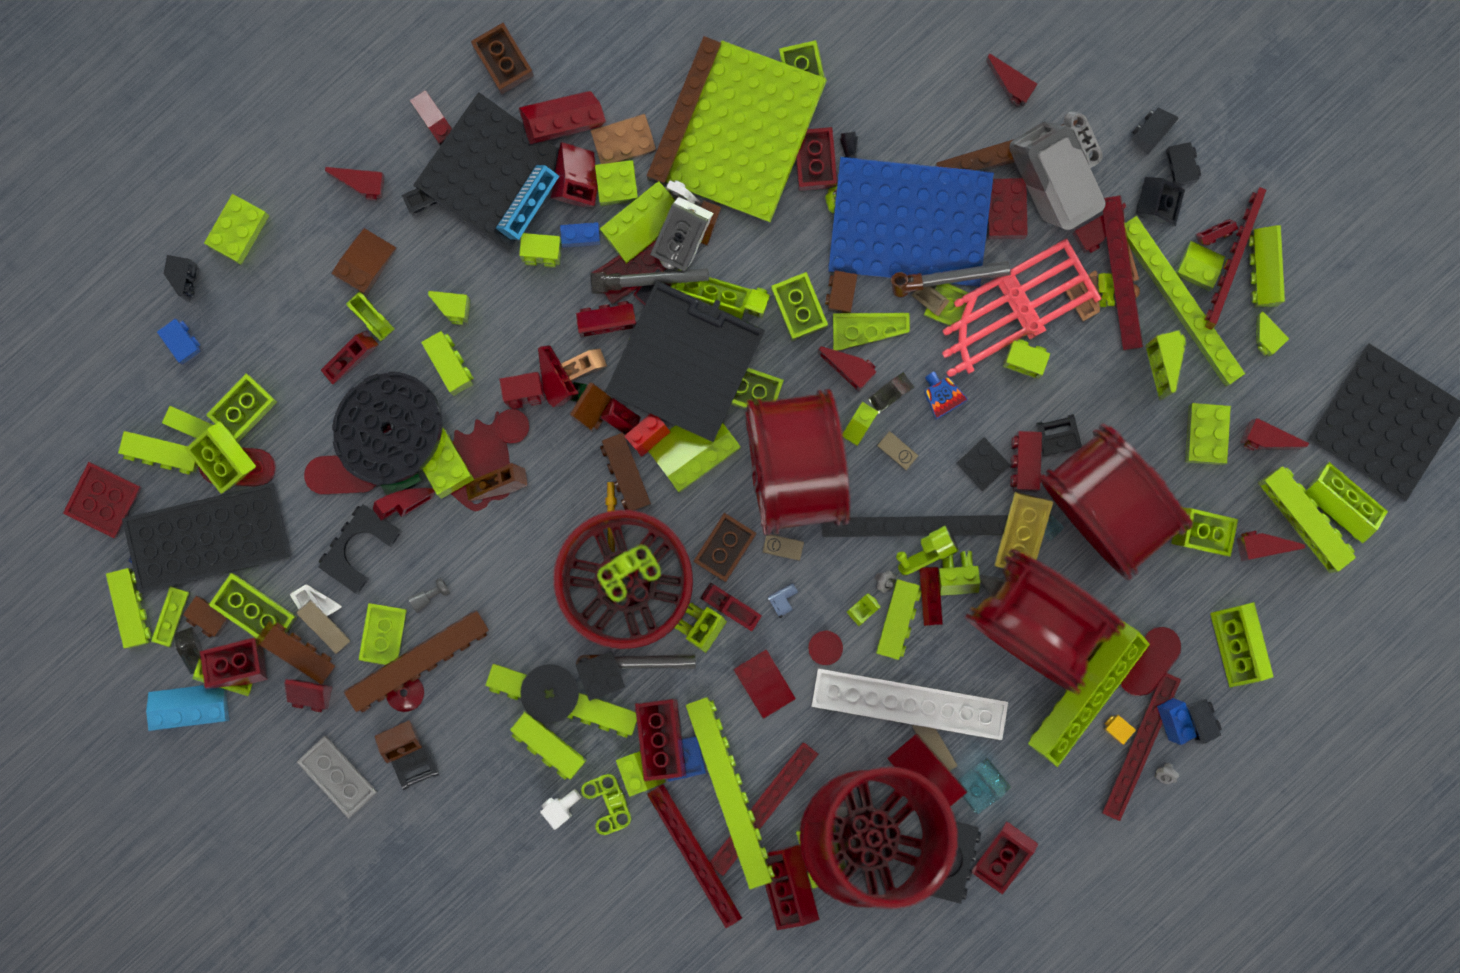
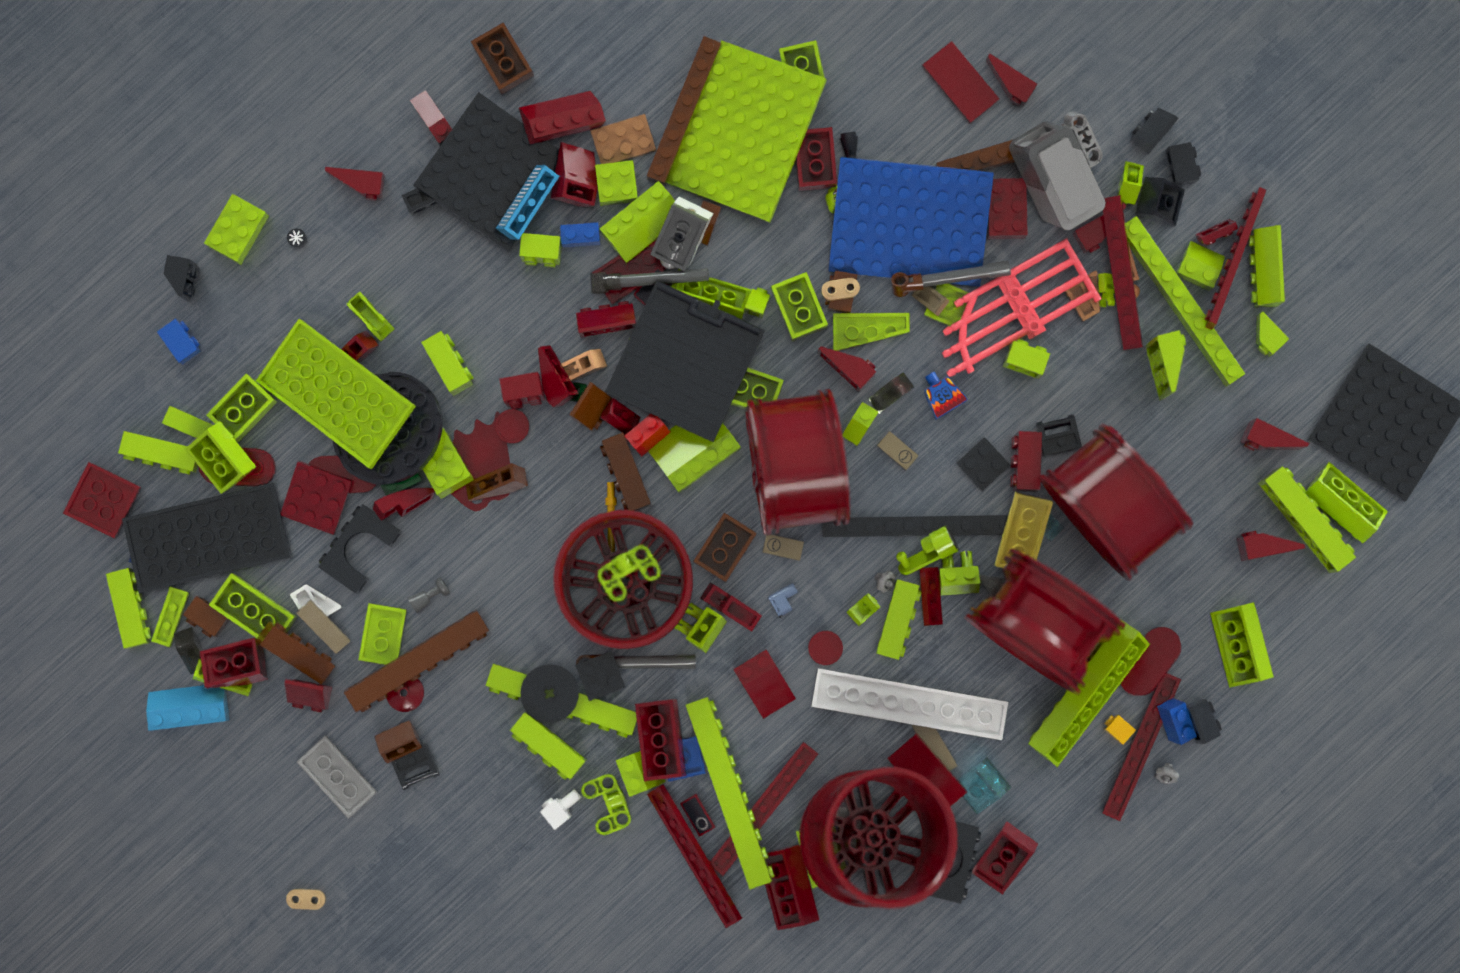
(296, 238): none -> black tile
(305, 899): none -> tan plate
(316, 497): none -> dark red plate
(335, 393): none -> lime plate
(364, 261): reddish brown slope -> none
(452, 305): lime slope -> none
(678, 189): white wing -> none
(697, 815): none -> slope
(841, 290): none -> tan plate
(960, 82): none -> dark red tile
(1130, 182): none -> lime slope
(1207, 434): lime brick -> none
(1209, 533): lime slope -> none

